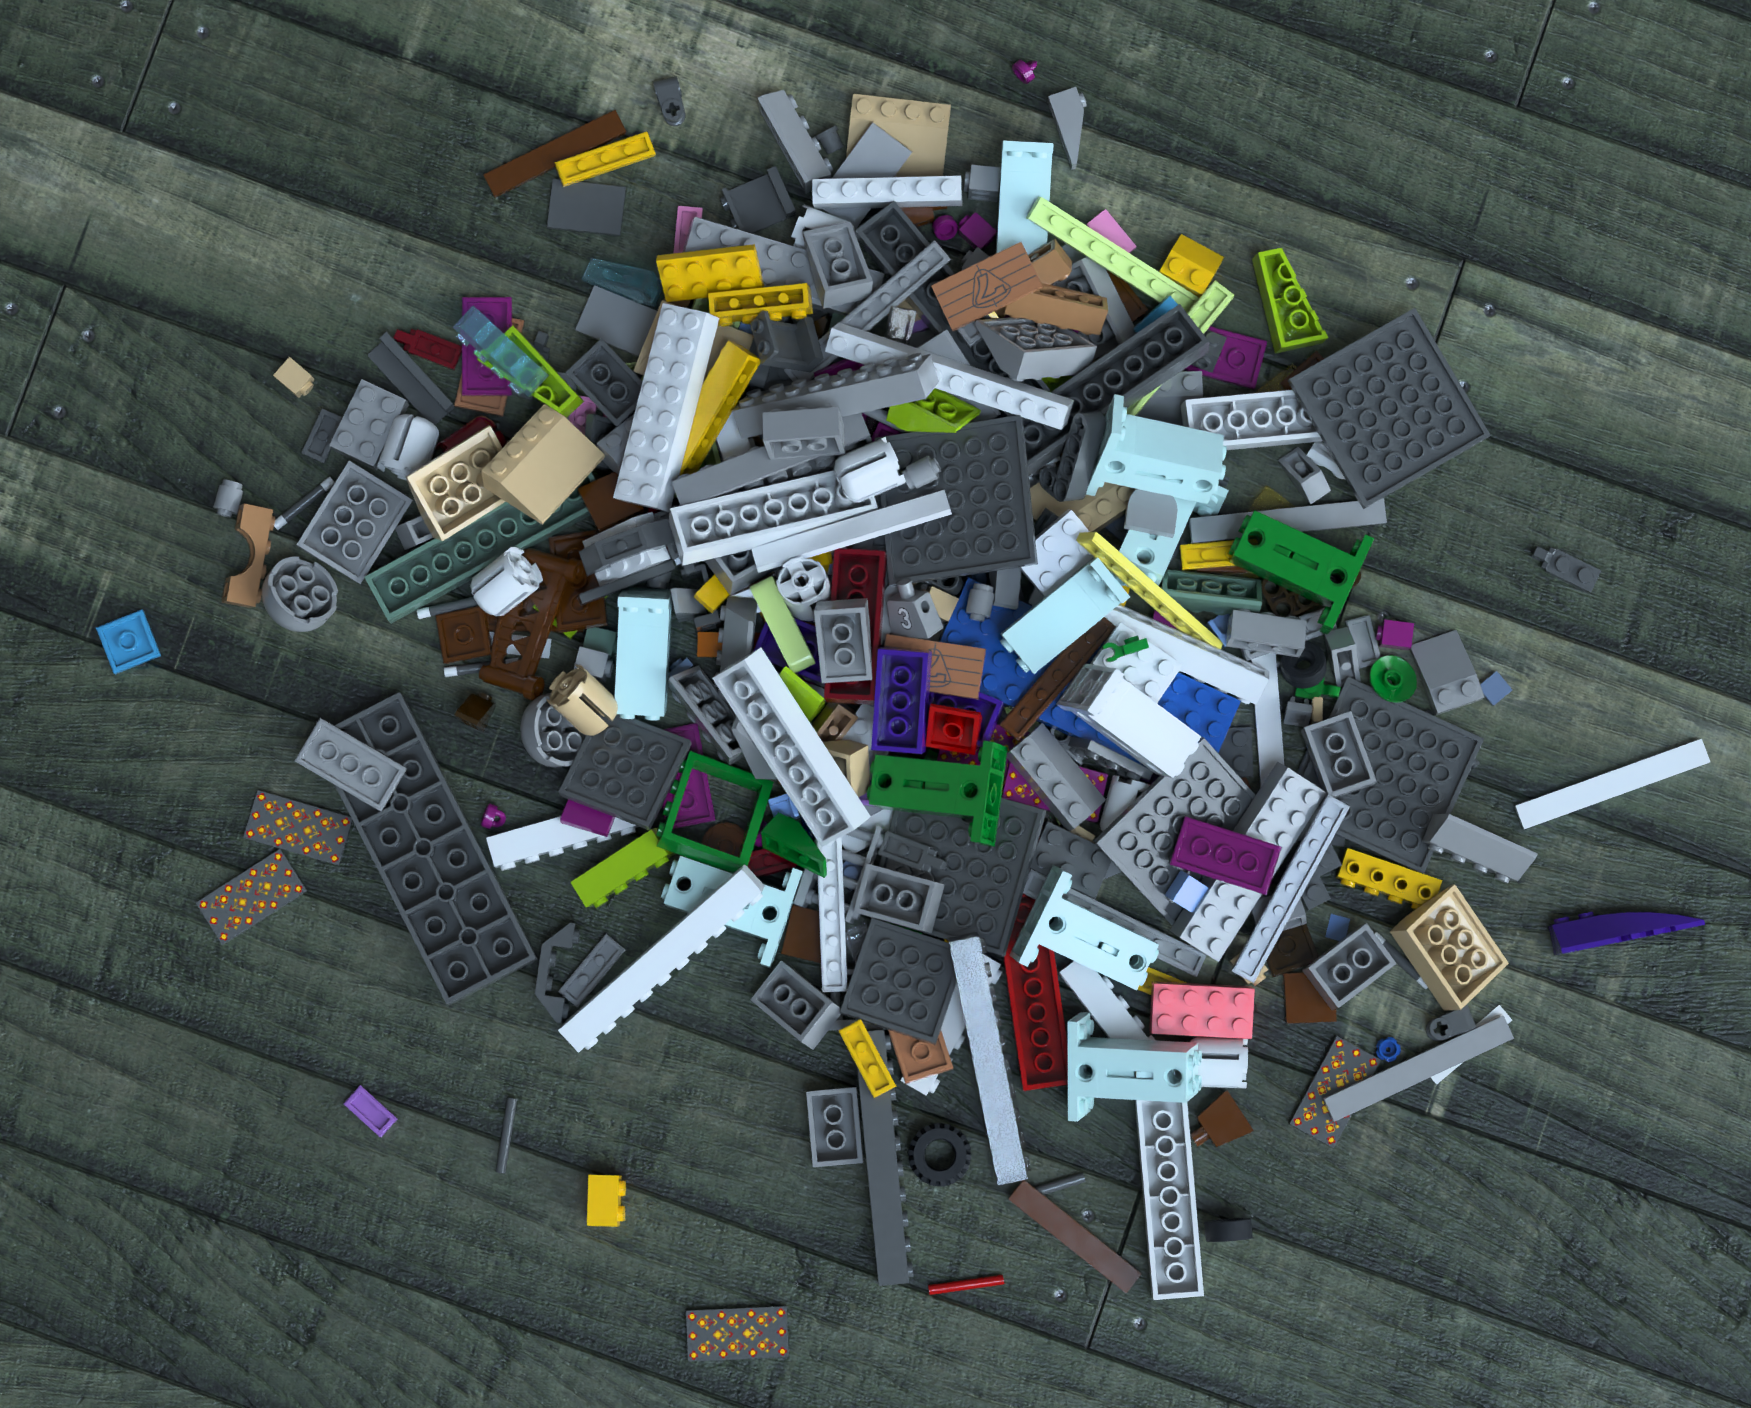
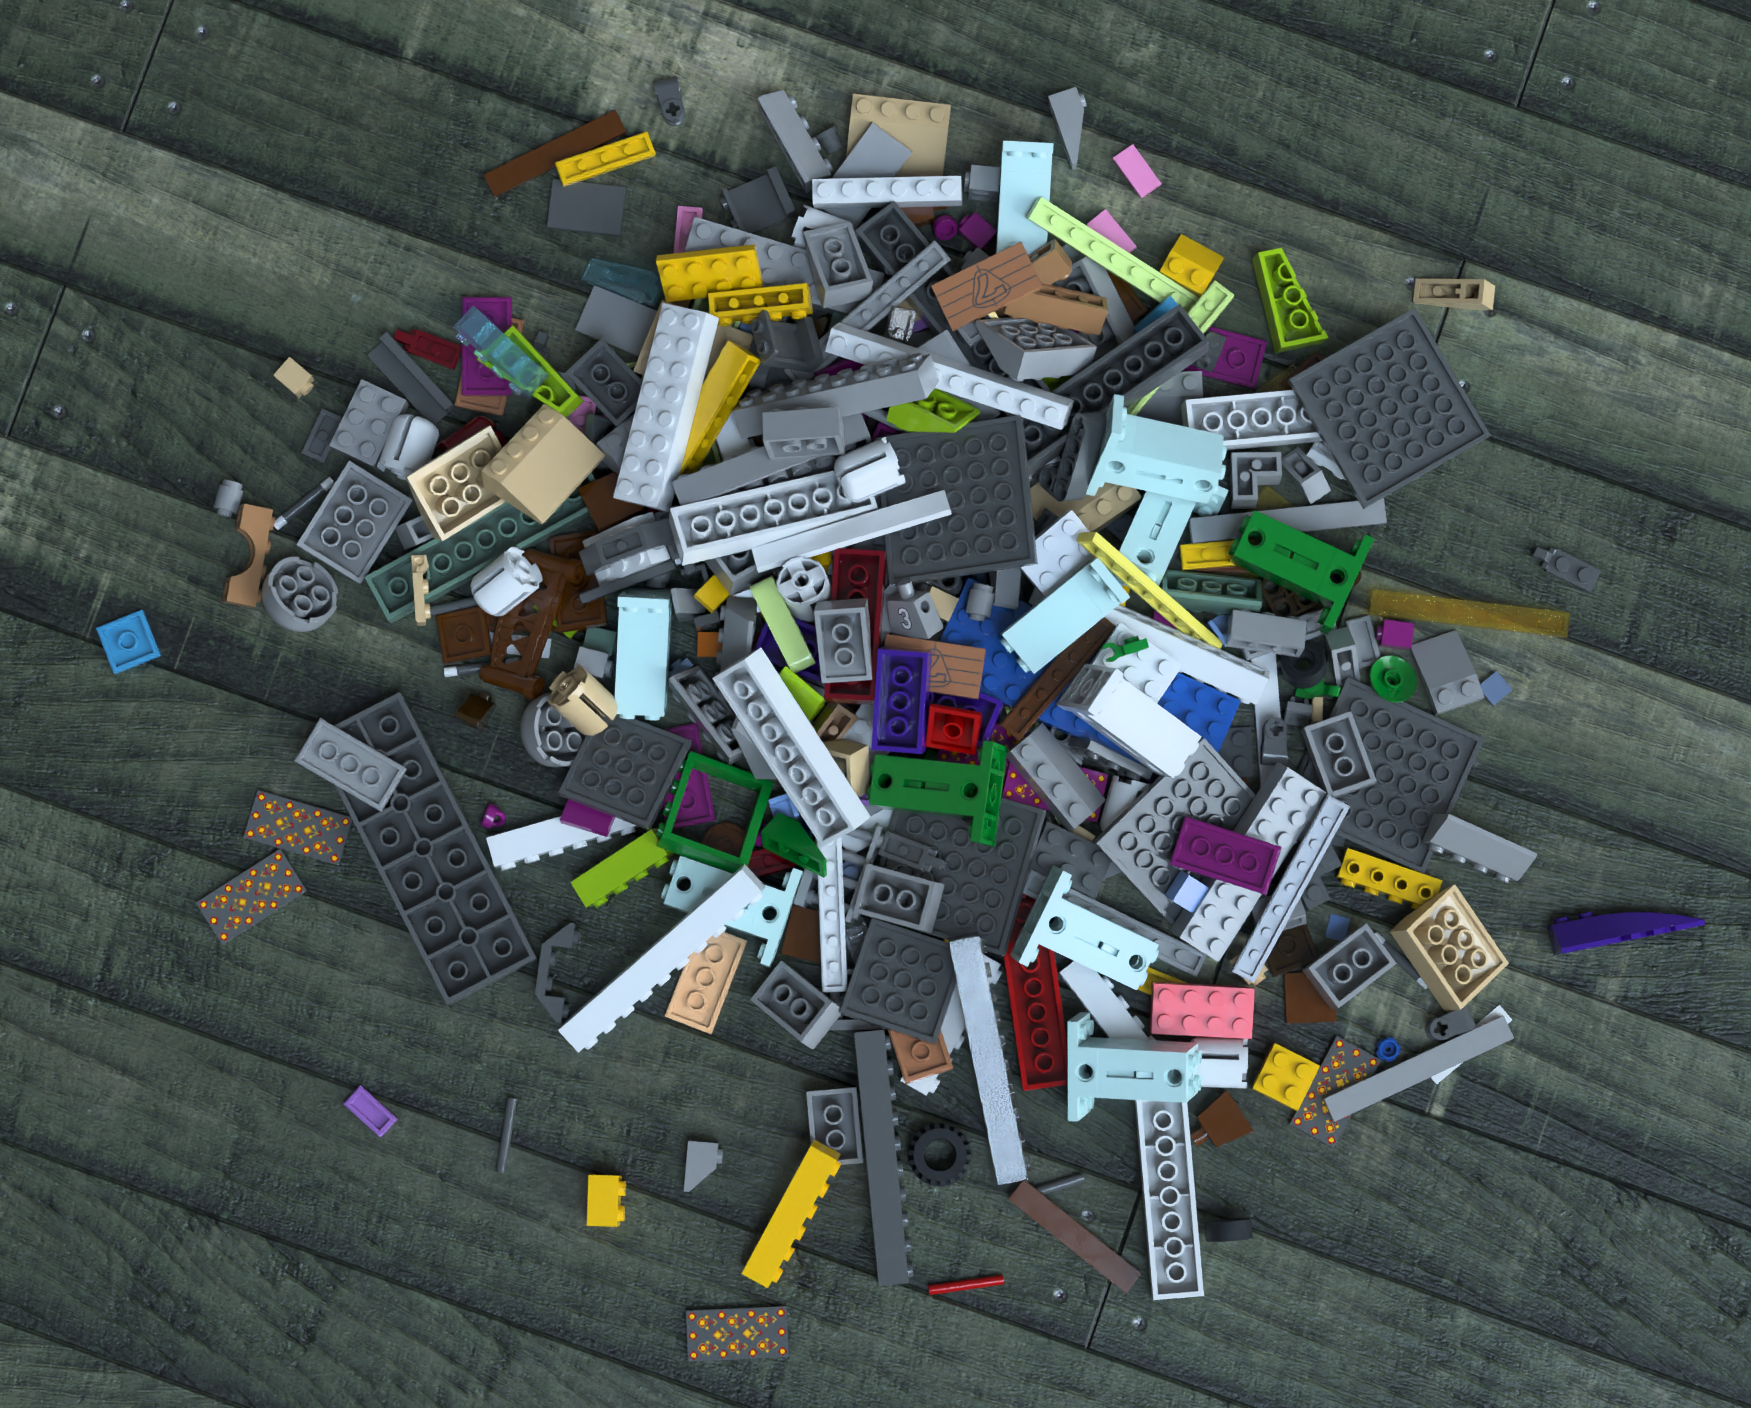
(420, 587): none -> tan hinge
(591, 970): light grey tile -> none
(701, 1162): none -> light grey slope
(706, 982): none -> light nougat tile
(791, 1213): none -> yellow brick
(867, 1058): yellow tile -> none
(921, 472): light grey brick -> none
(1024, 70): magenta tile -> none
(1136, 171): none -> bright pink tile
(1151, 513): light grey tile -> none
(1248, 472): none -> light grey brick
(1274, 748): none -> dark grey piece
(1285, 1077): none -> yellow brick
(1455, 293): none -> tan slope
(1469, 613): none -> clear yellow plate
(1612, 784): white tile -> none

